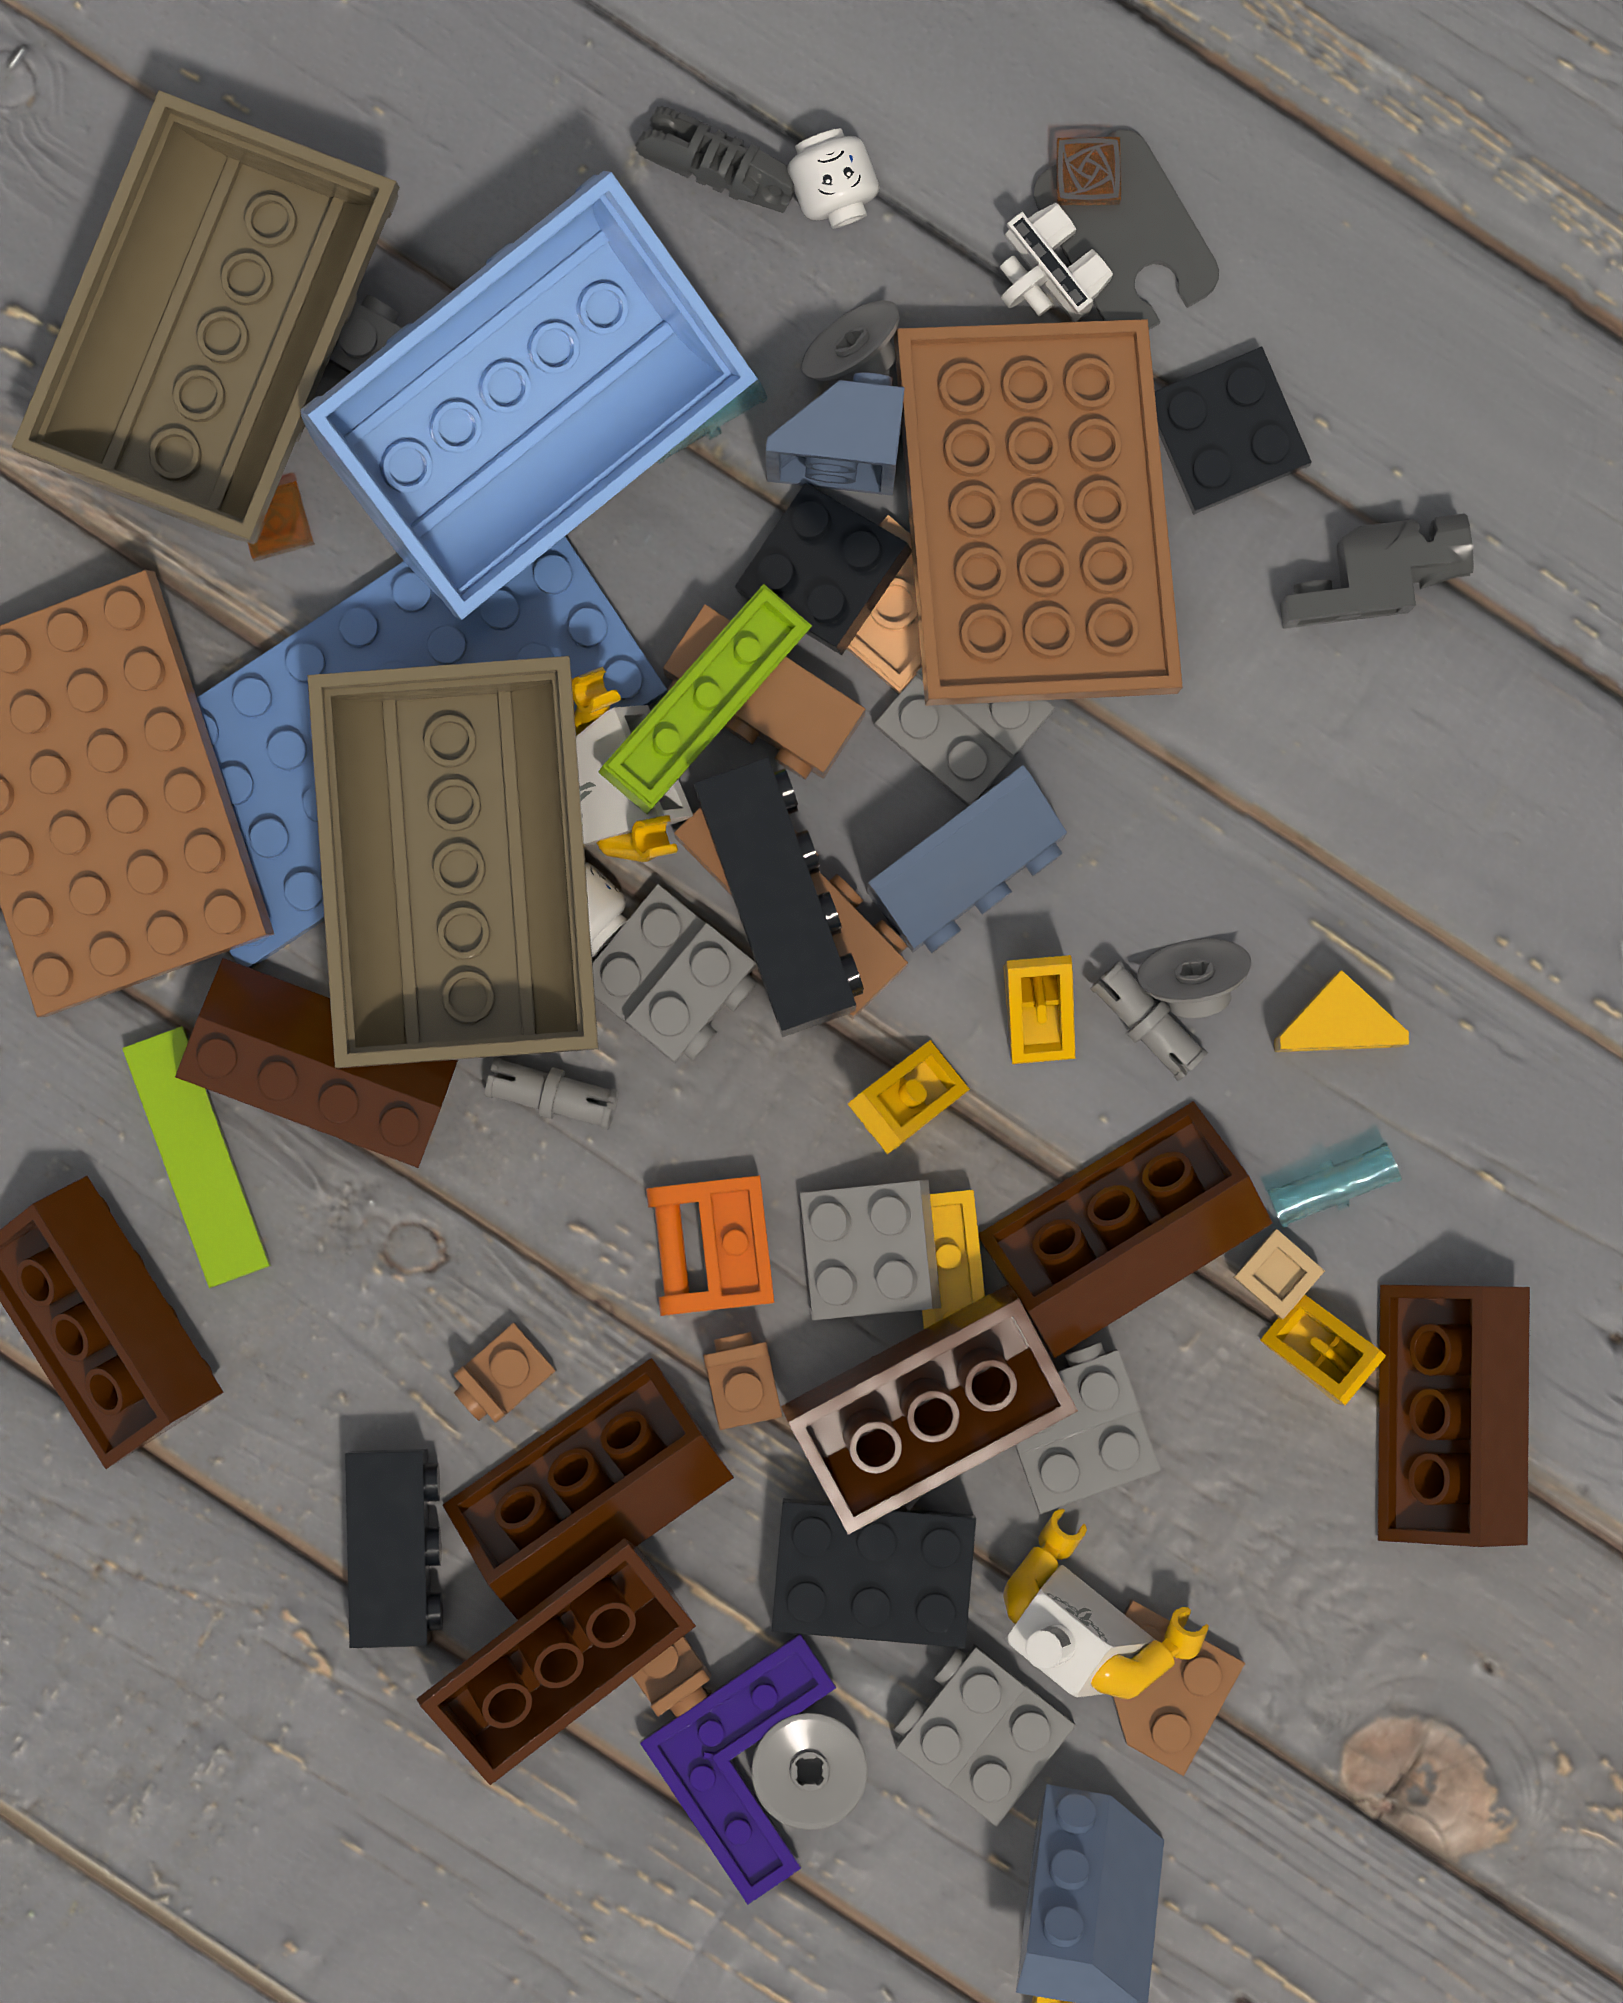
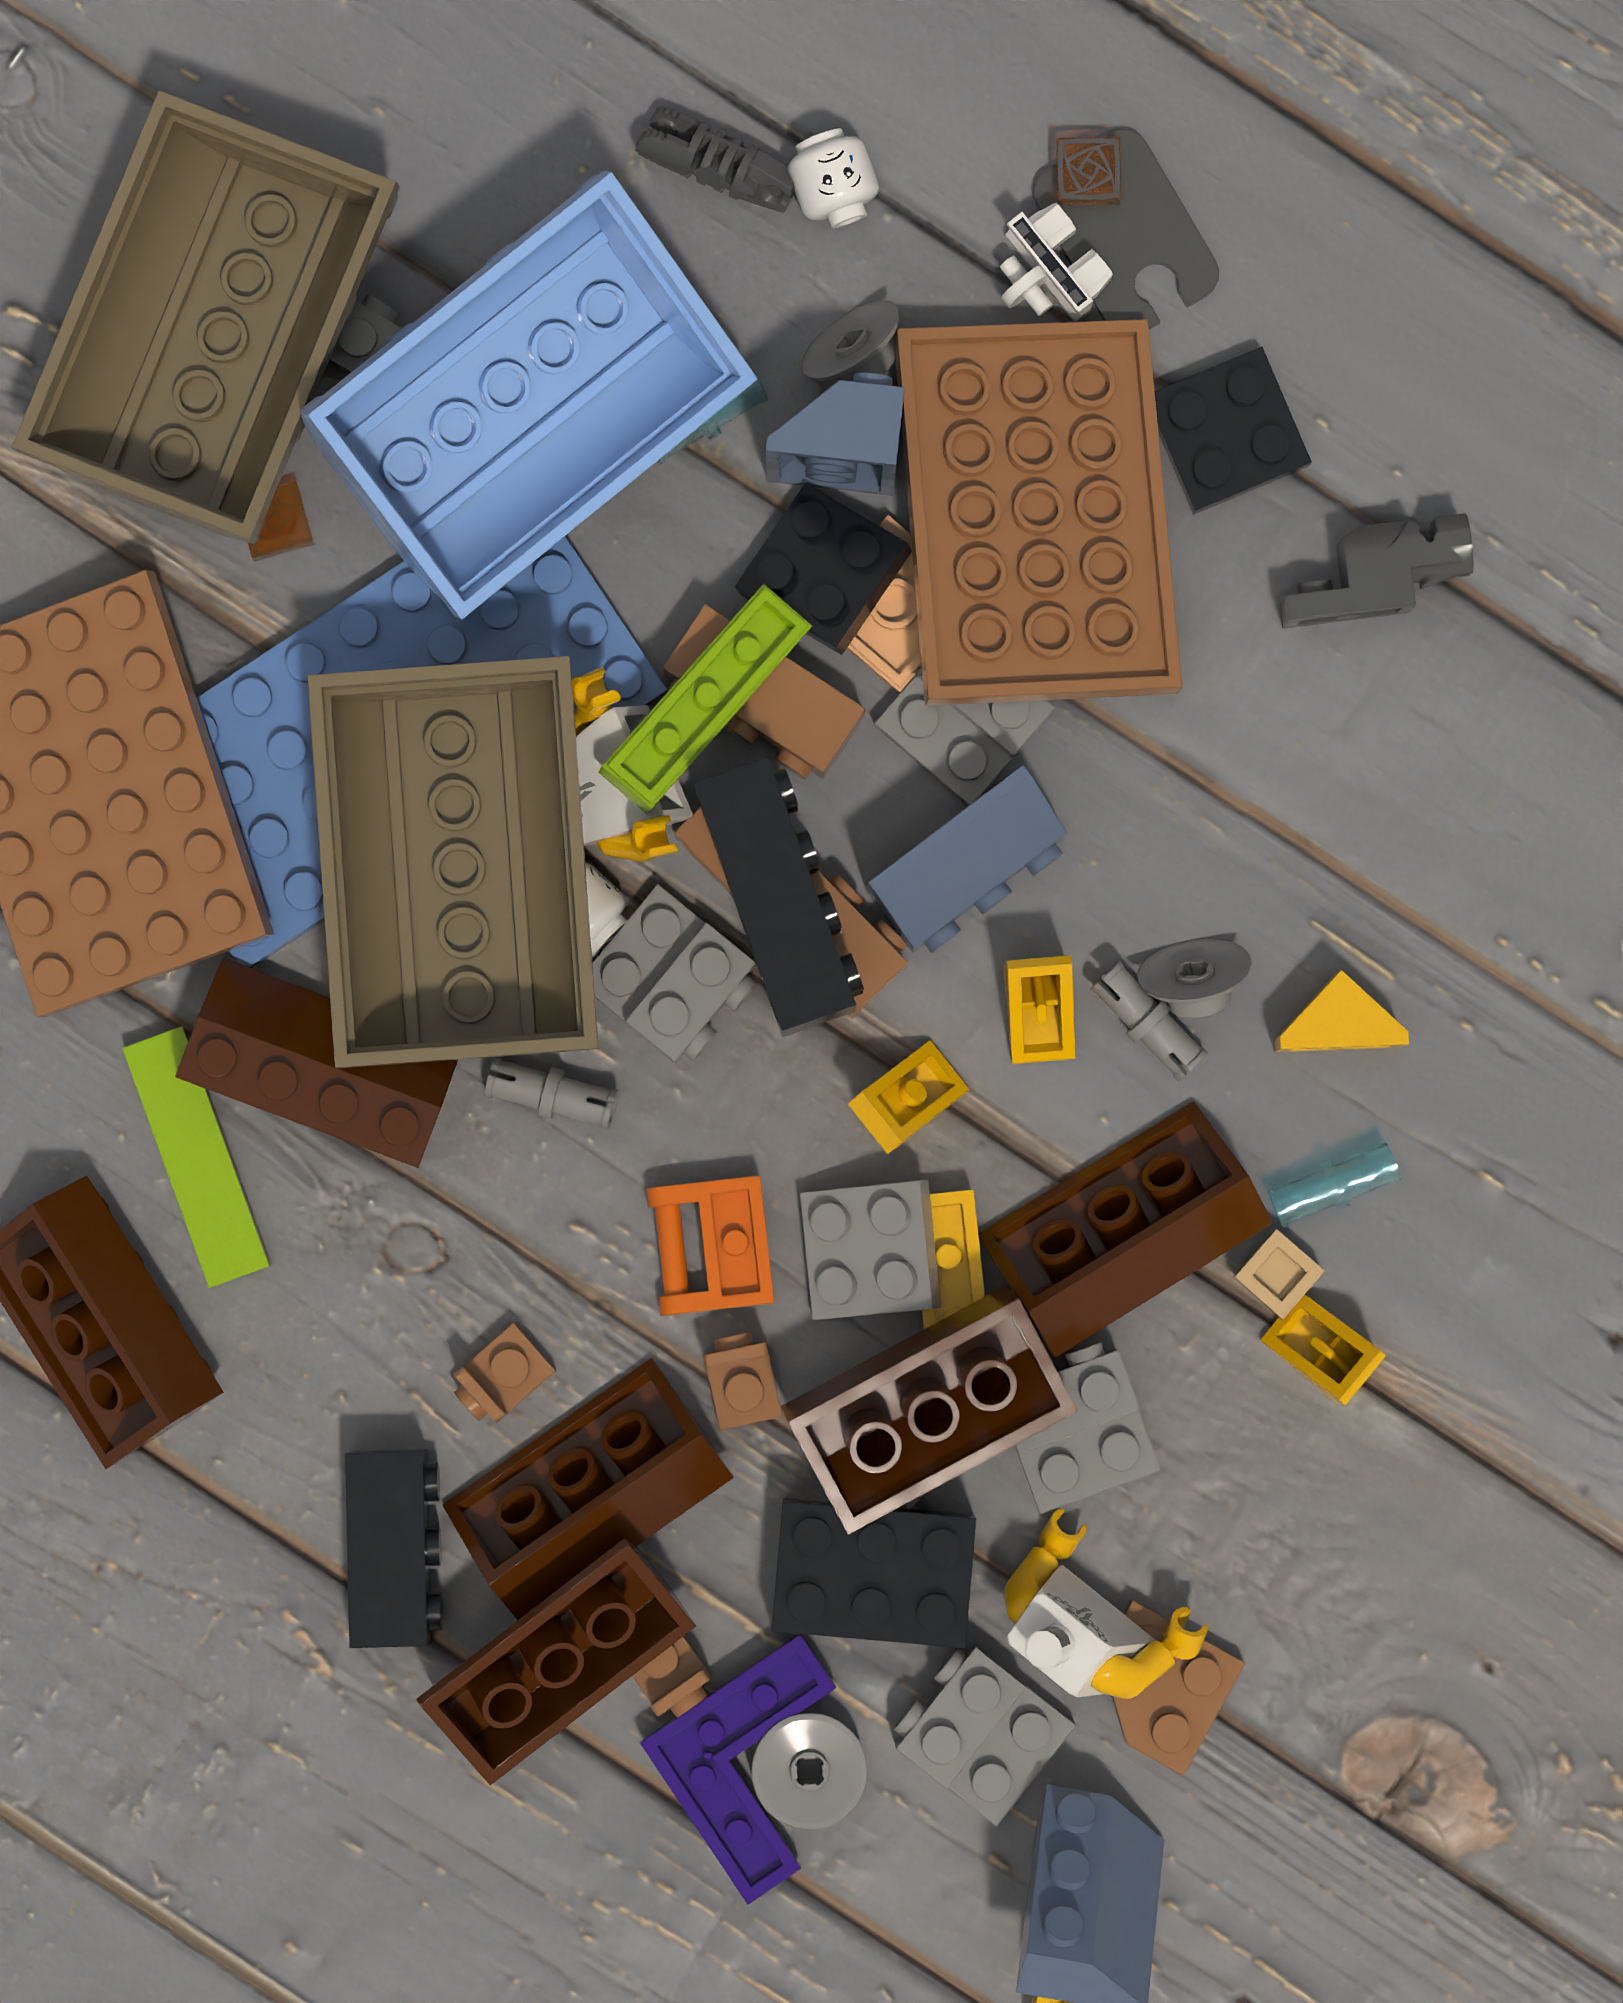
(1454, 1415): reddish brown slope -> none

